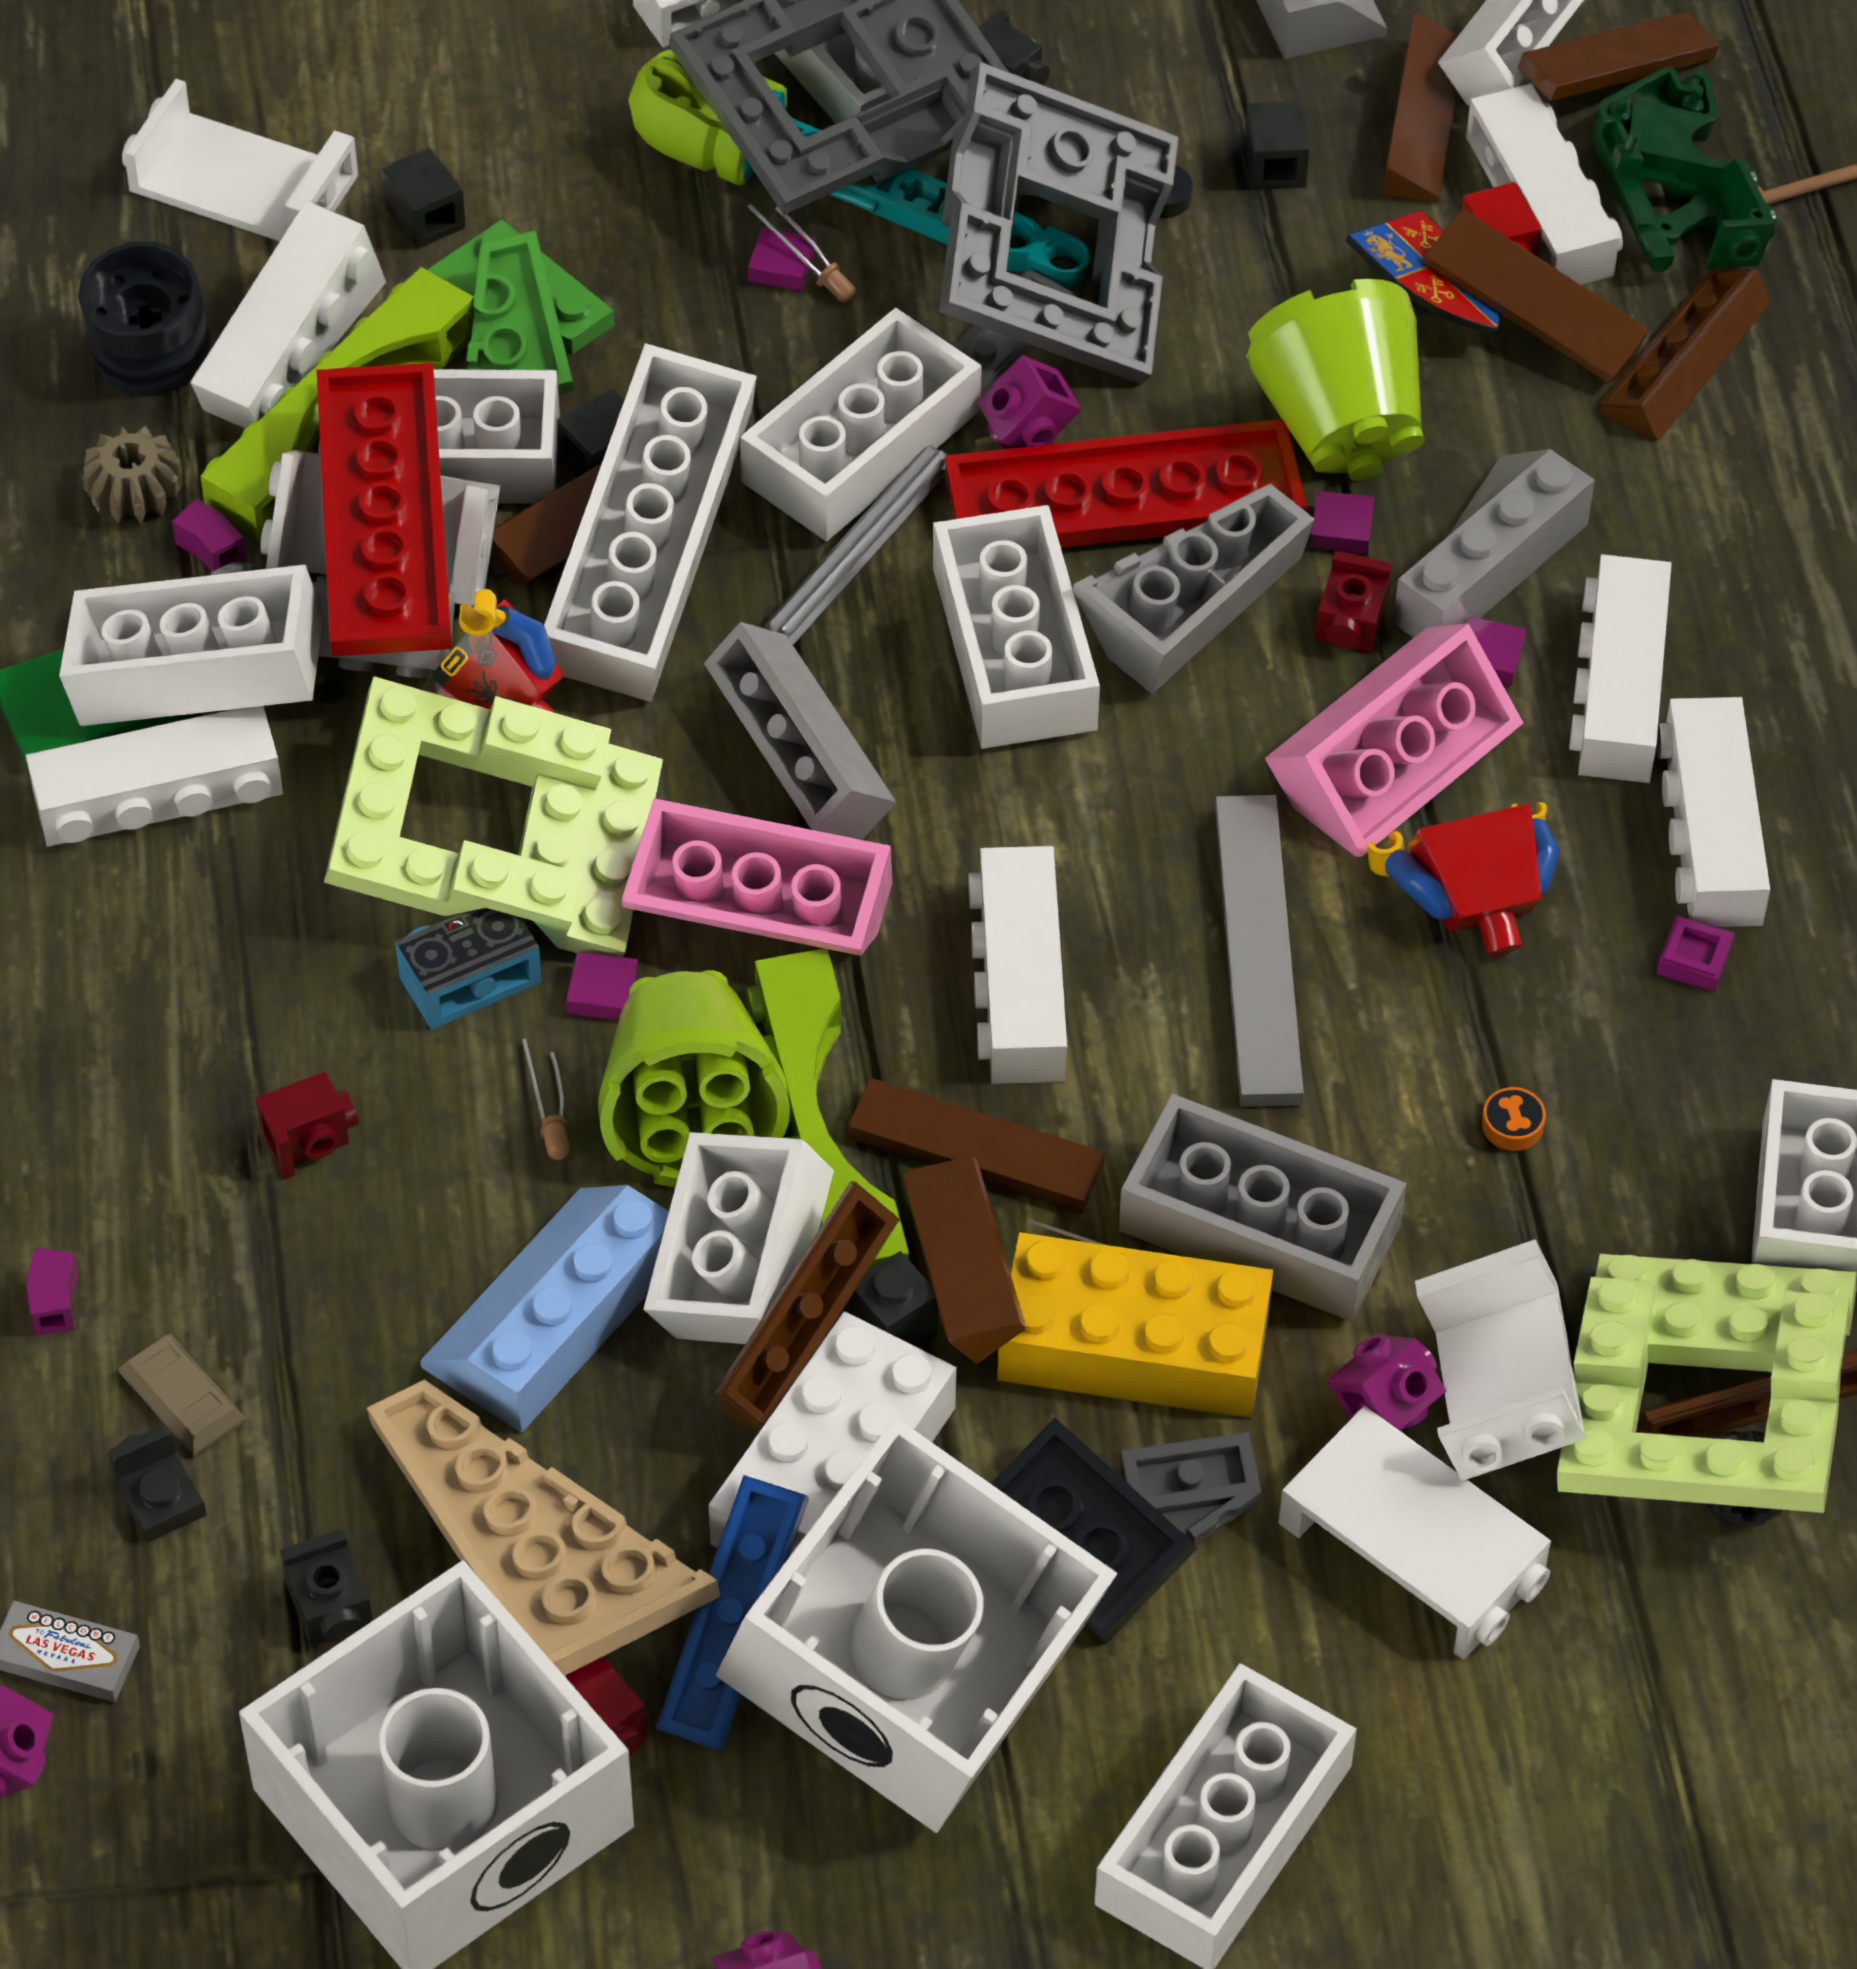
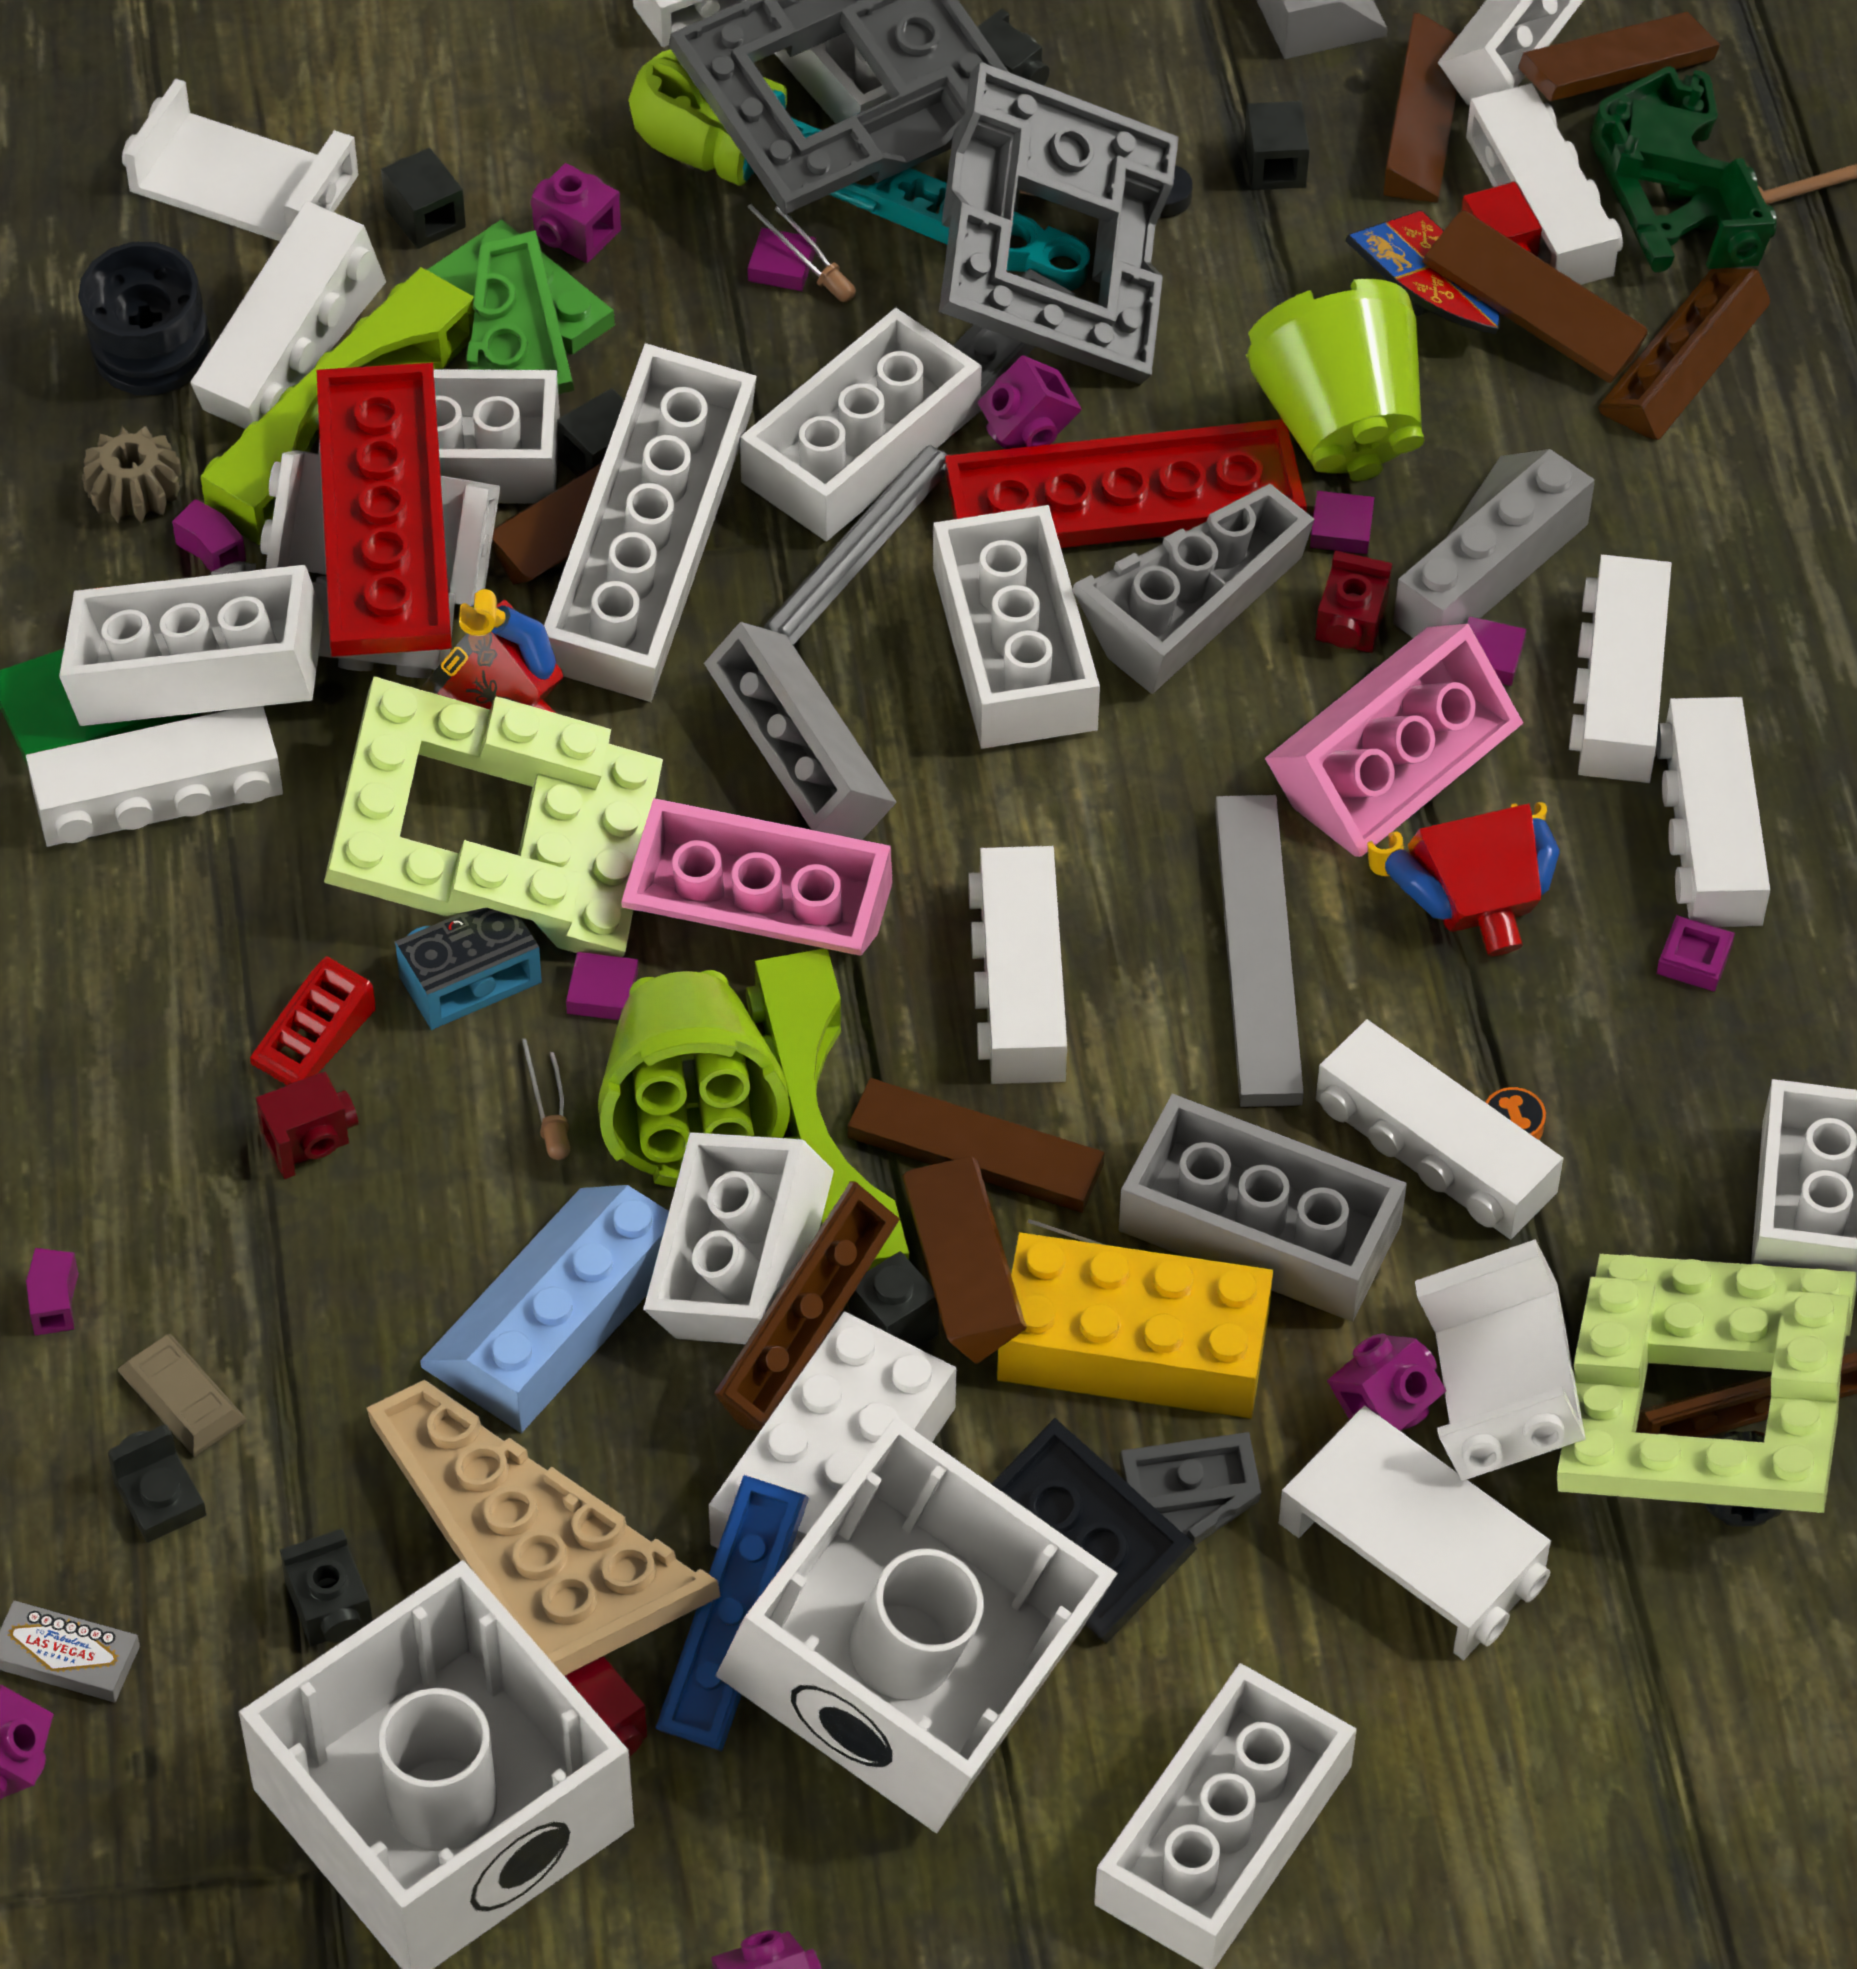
(335, 992): none -> red slope
(575, 212): none -> magenta brick
(1438, 1129): none -> white brick

